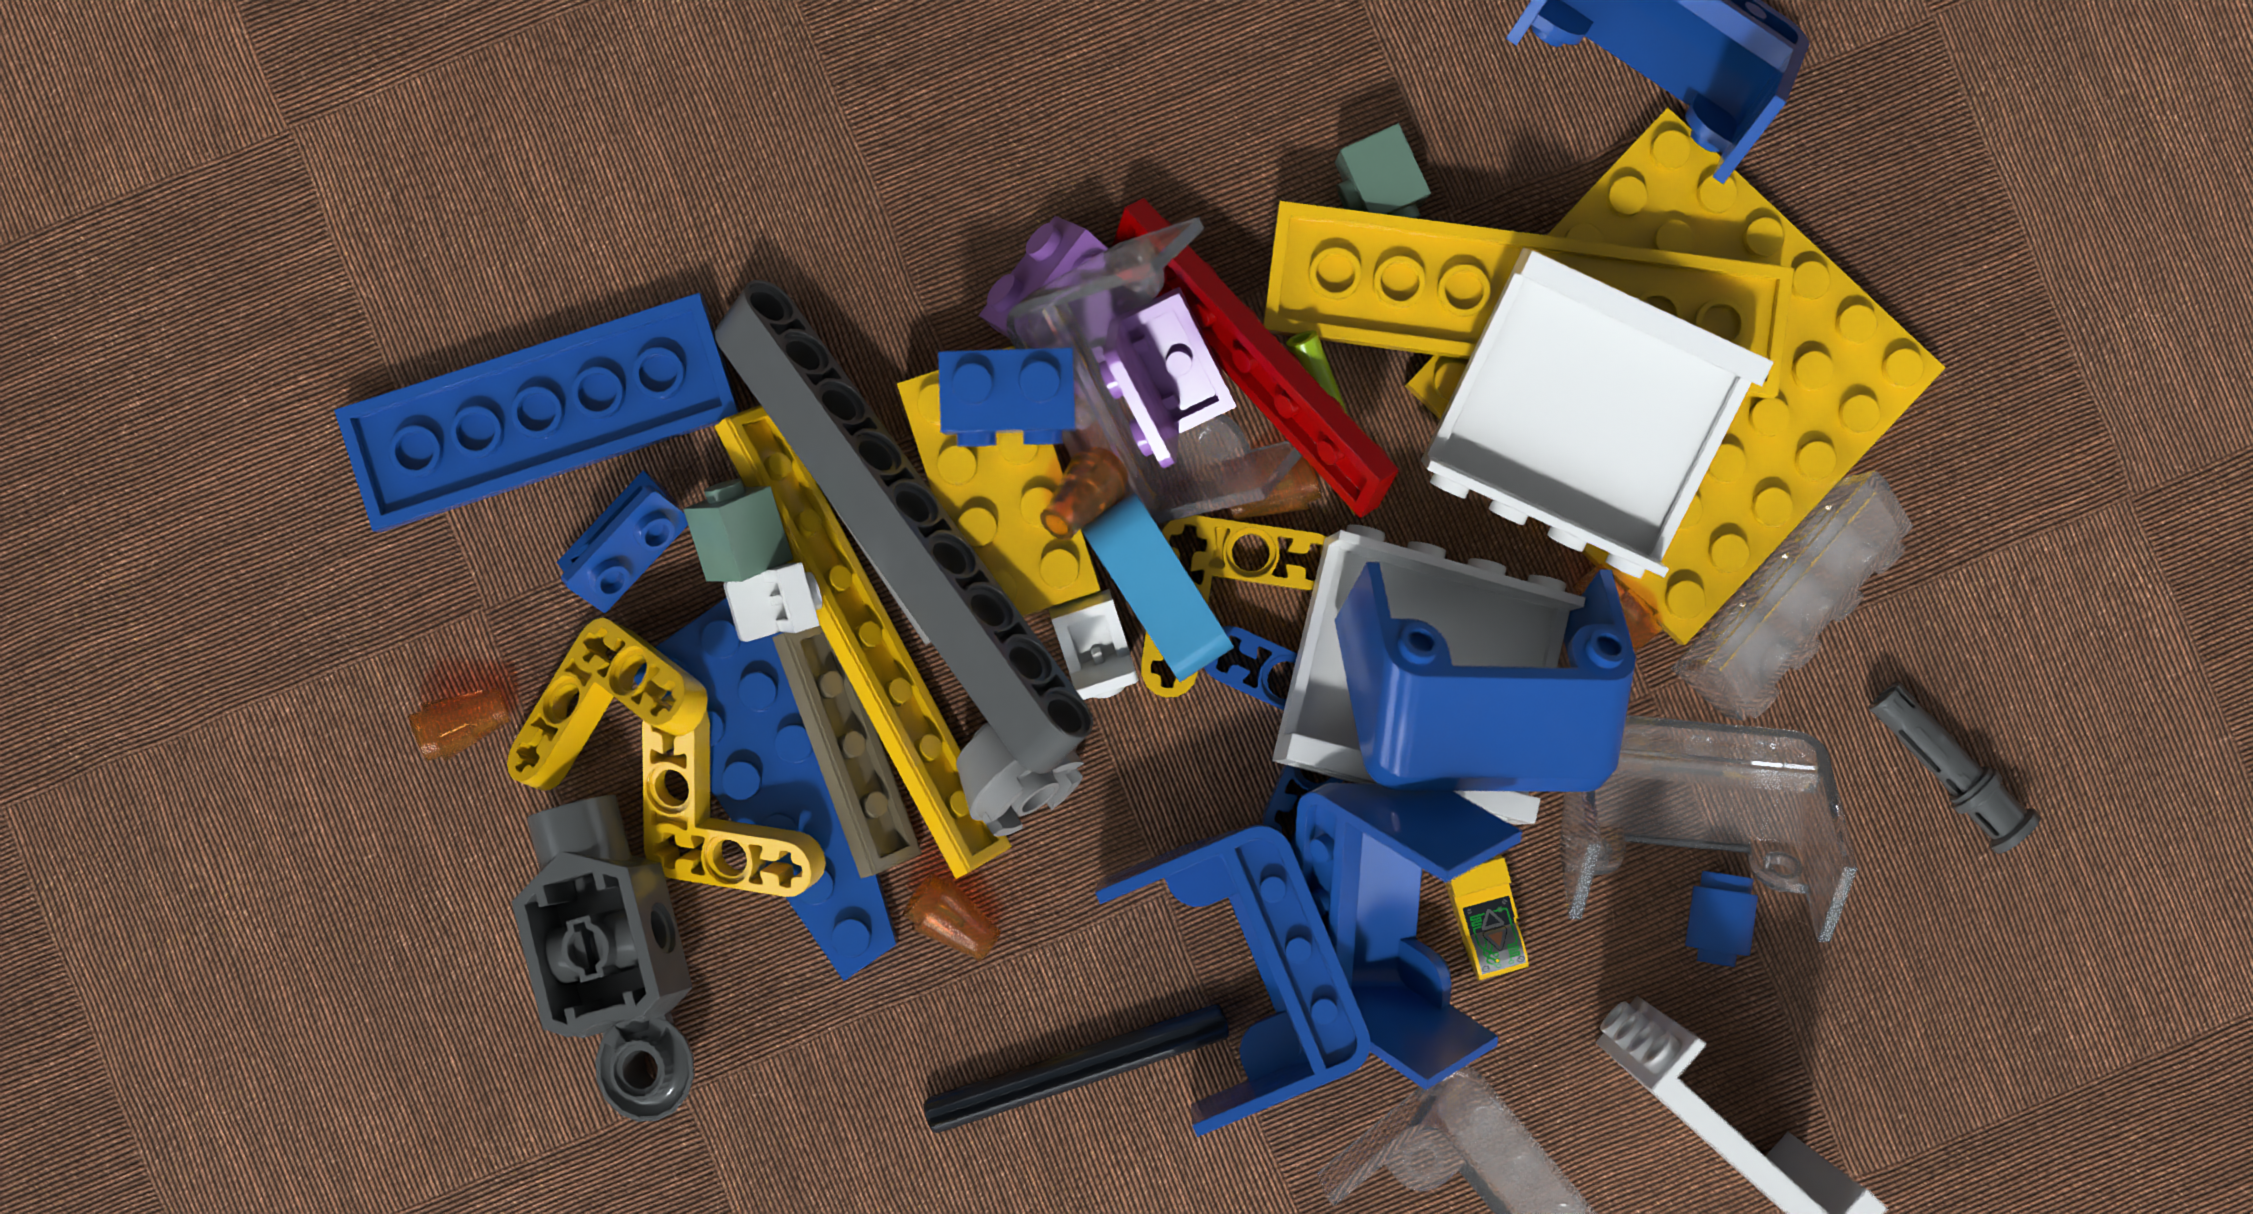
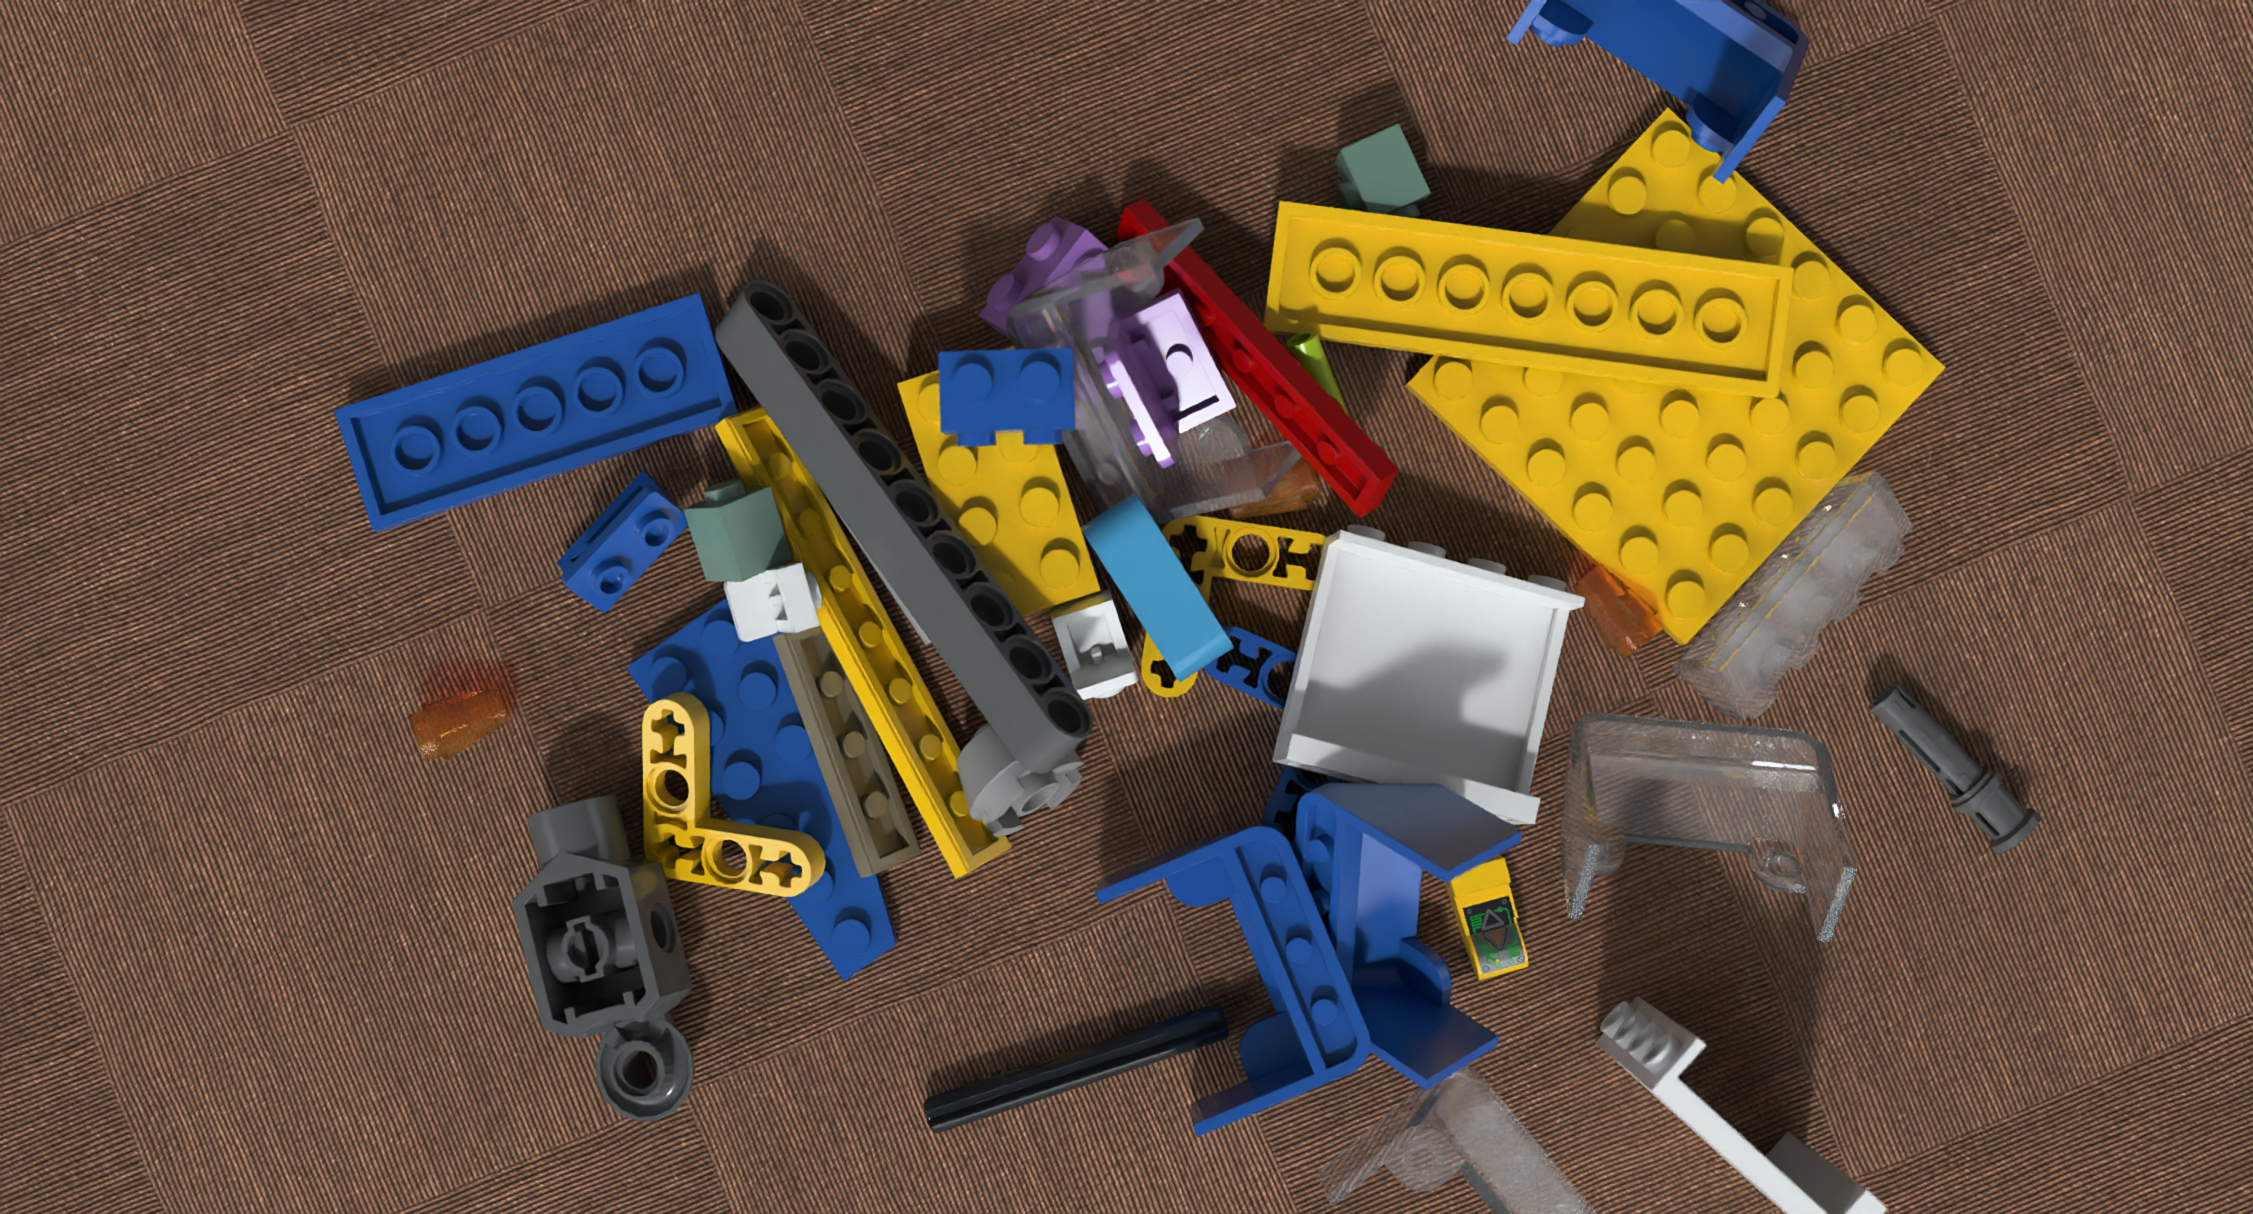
(544, 758): yellow beam -> none
(950, 917): clear orange cone -> none
(1086, 490): clear orange cone -> none
(1485, 725): blue windscreen -> none
(1589, 413): white panel -> none
(1722, 918): blue brick -> none

